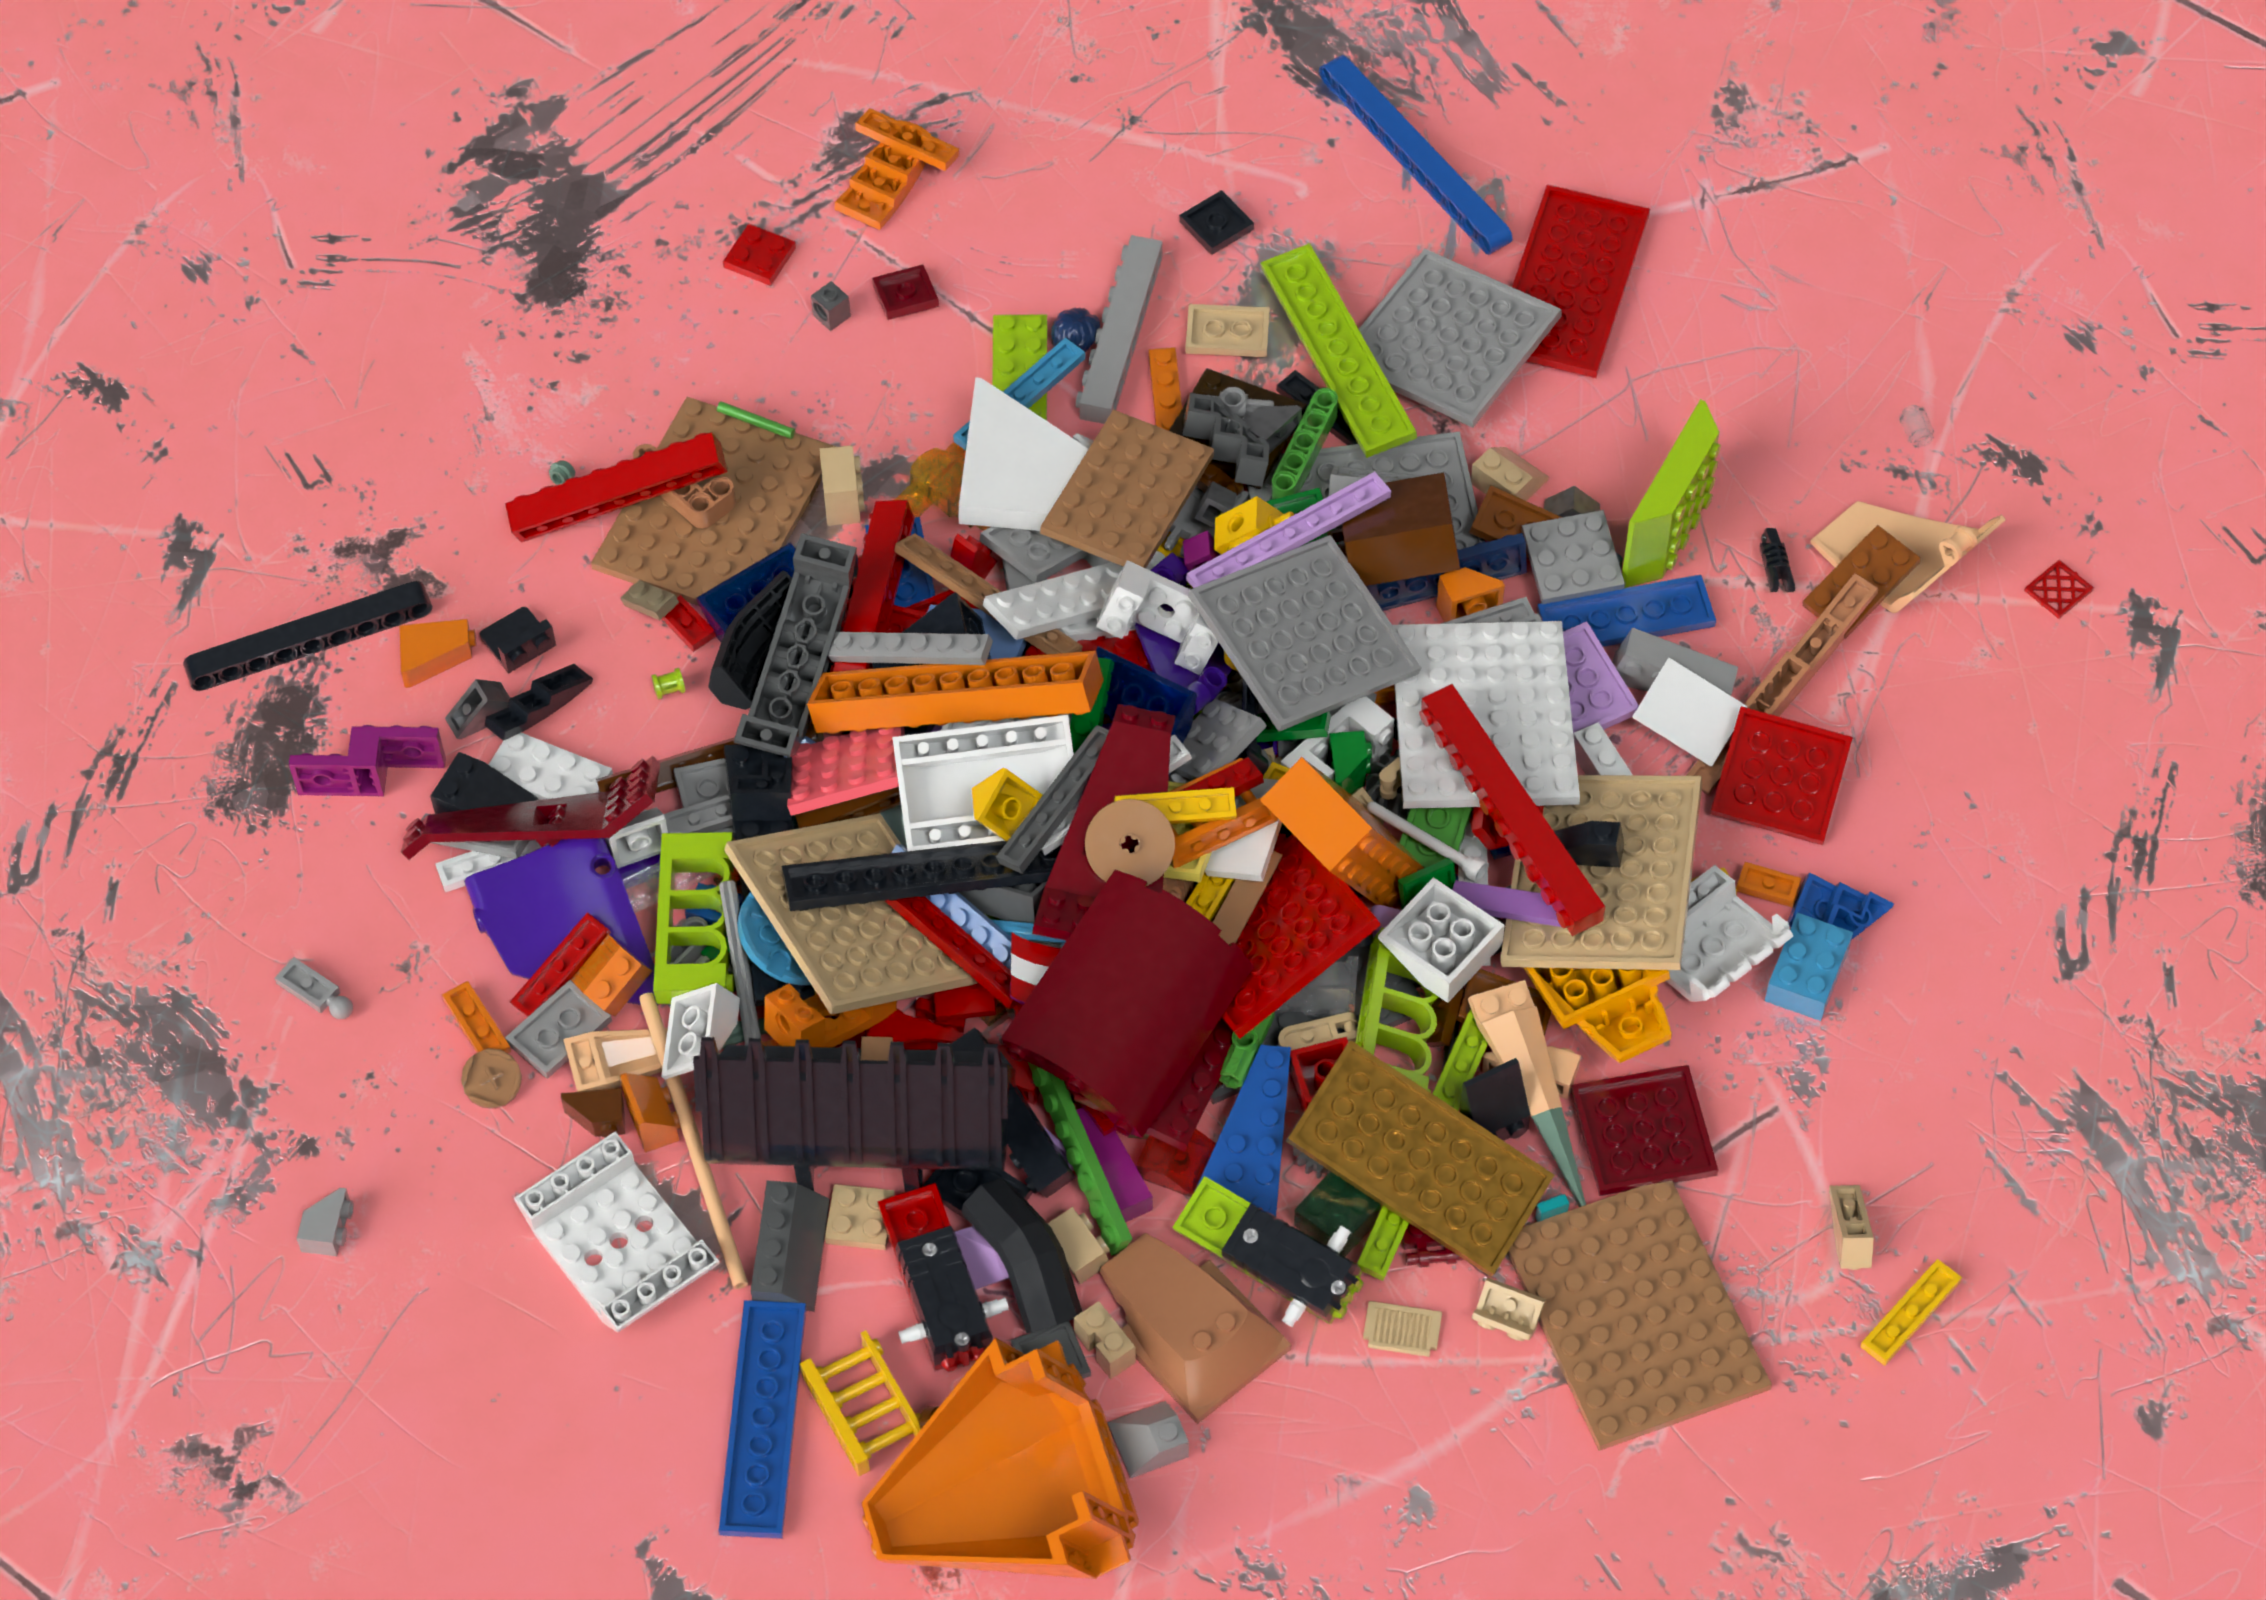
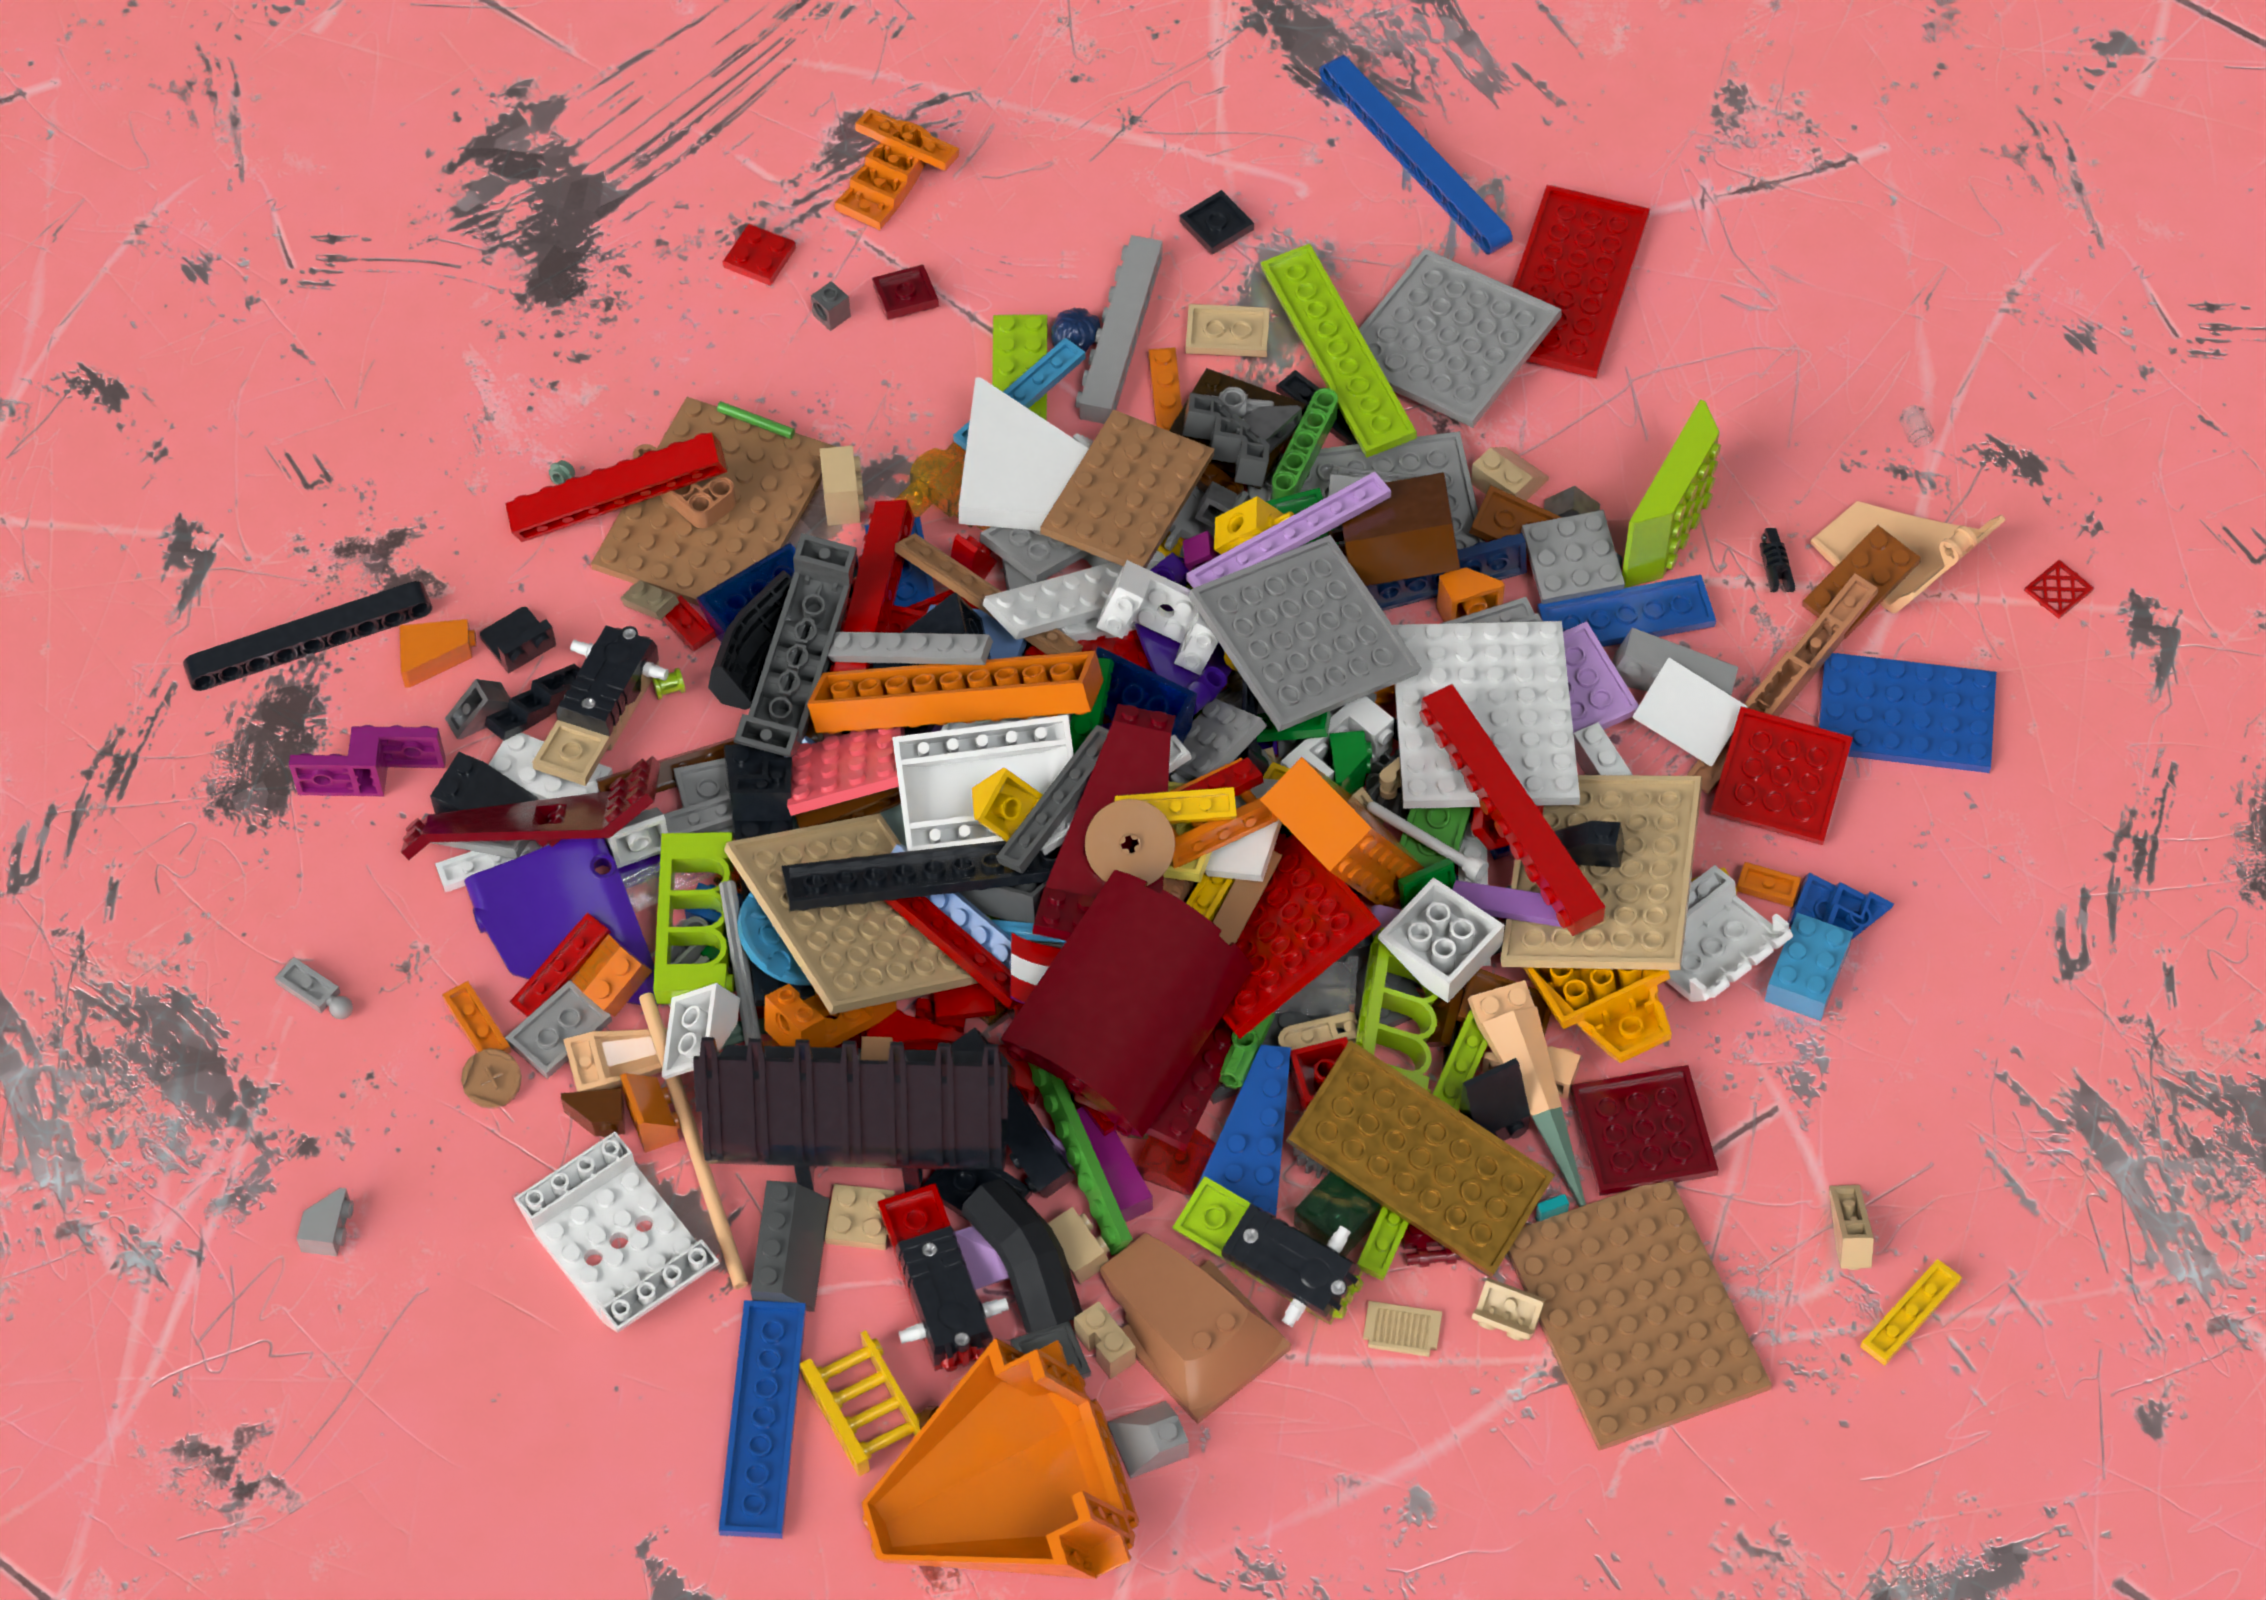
(599, 702): none -> piece
(1910, 711): none -> blue plate

